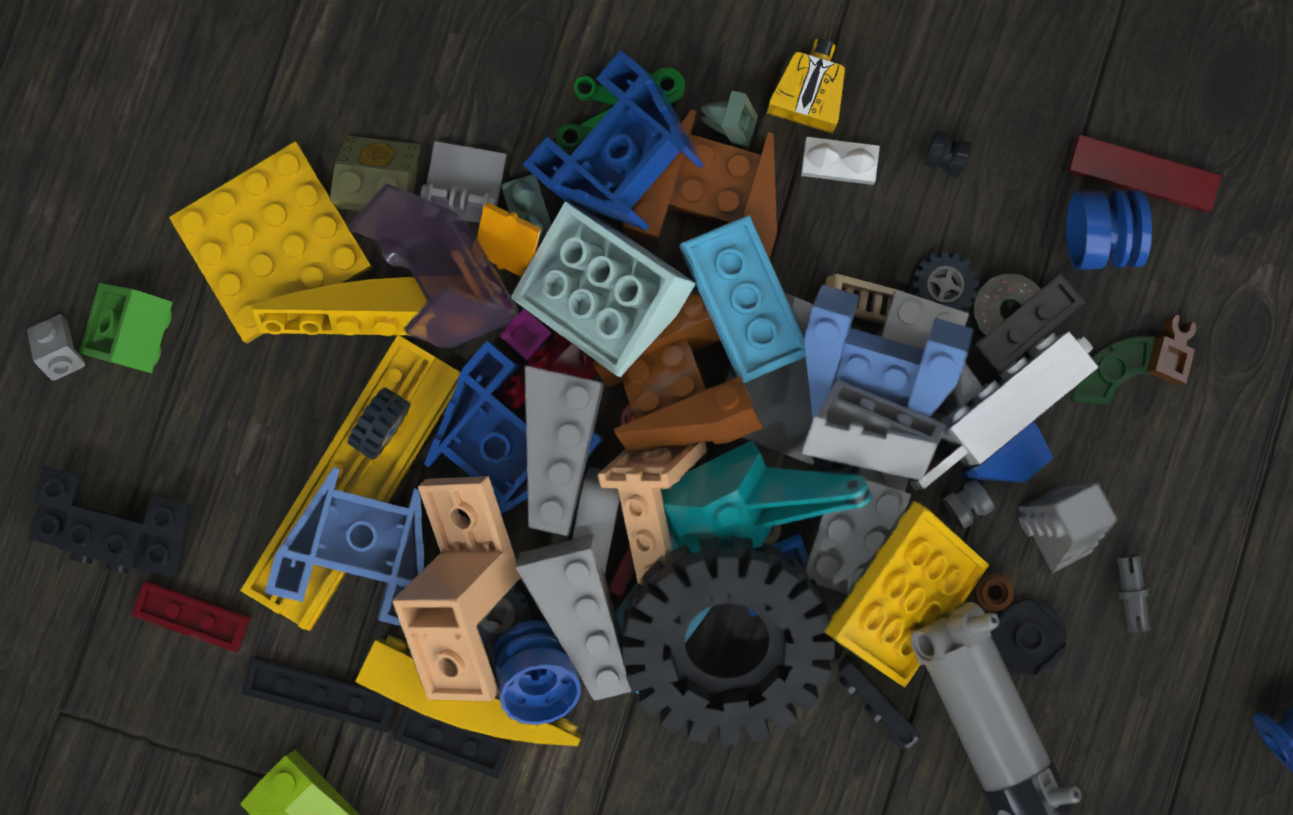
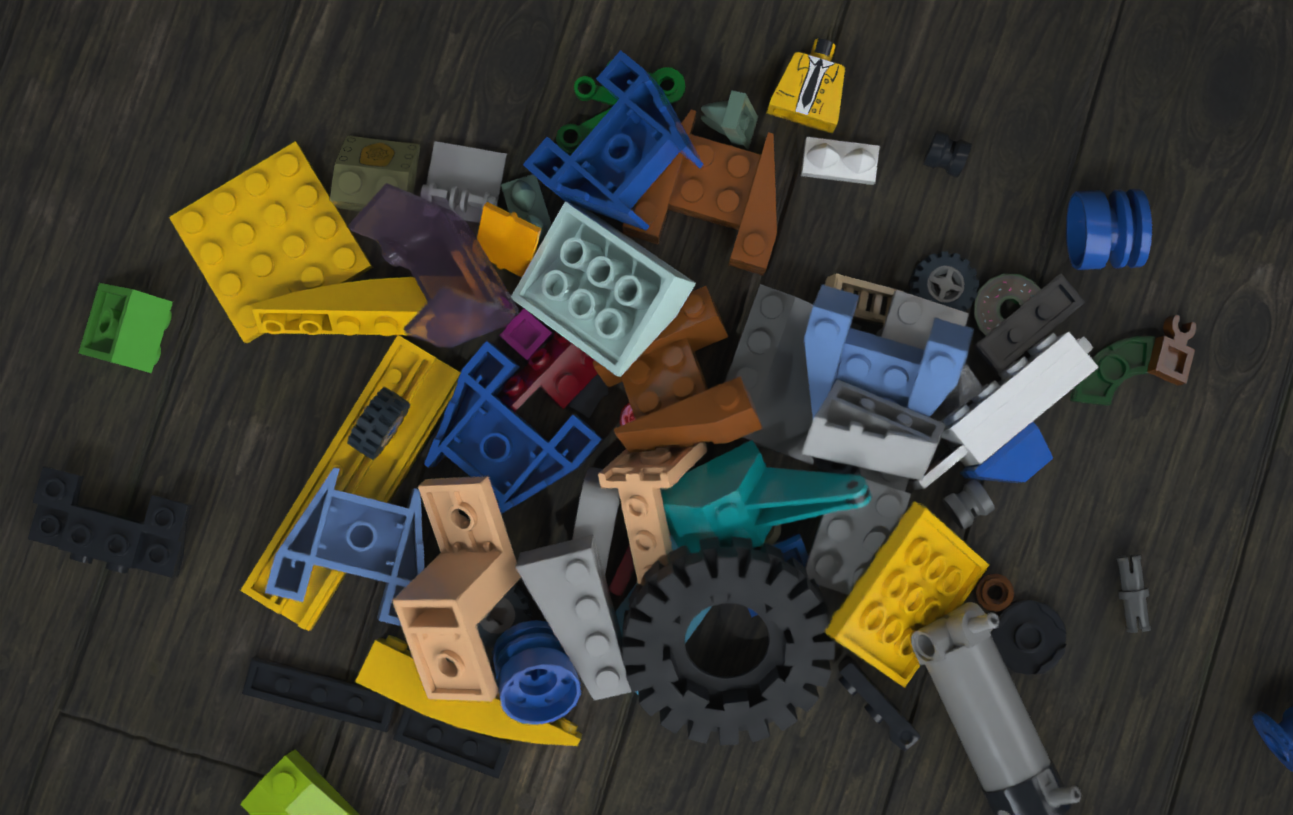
(53, 348): light grey bracket -> none
(191, 616): dark red tile -> none
(559, 437): light grey wedge -> none
(744, 299): medium azure tile -> none
(1067, 522): light grey wedge -> none
(1146, 172): dark red tile -> none

